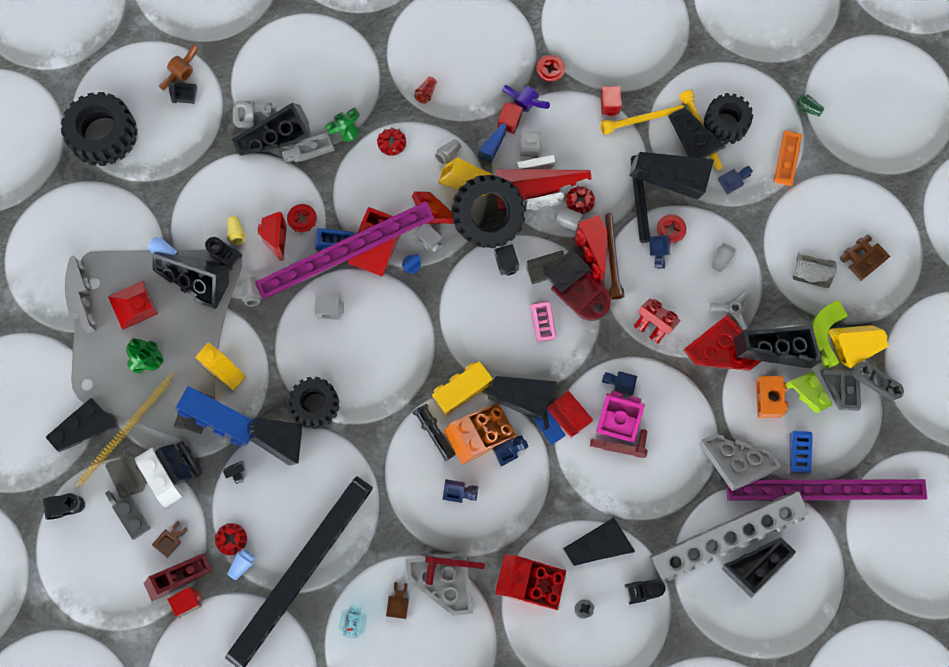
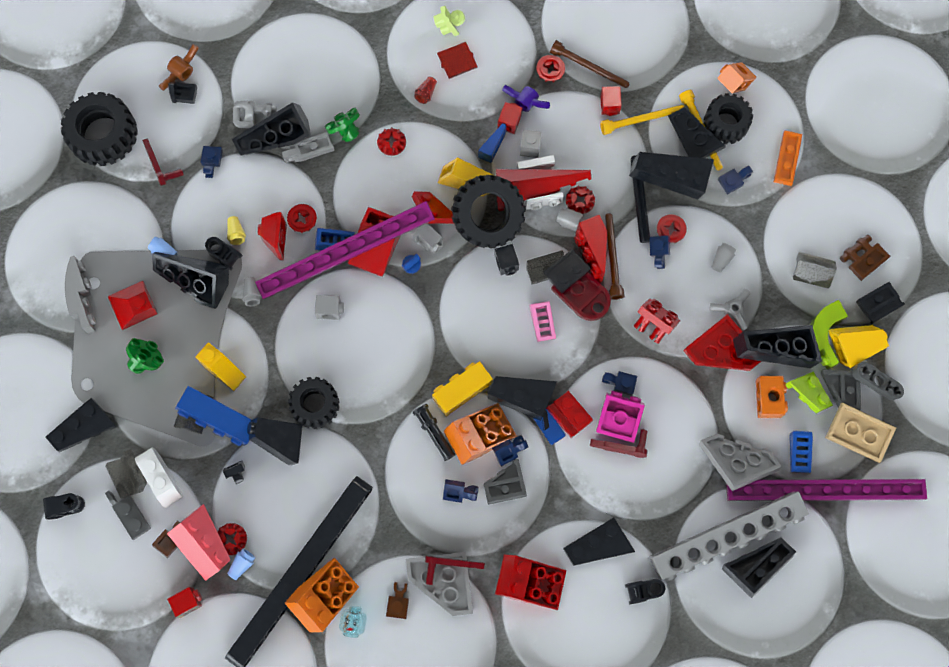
(126, 427): yellow piece -> none
(160, 176): none -> dark red piece
(174, 464): black plate -> none
(176, 577): dark red slope -> none
(200, 543): none -> coral wedge
(210, 158): none -> dark blue plate
(322, 596): none -> orange slope
(447, 152): light grey cone -> none
(448, 21): none -> yellowish green hips
(457, 60): none -> clear red piece
(506, 485): none -> dark grey wing
(558, 49): none -> reddish brown piece
(578, 606): dark grey bush -> none
(736, 77): none -> orange brick
(809, 105): clear green cone -> none
(860, 432): none -> tan tile
(880, 302): none -> black plate

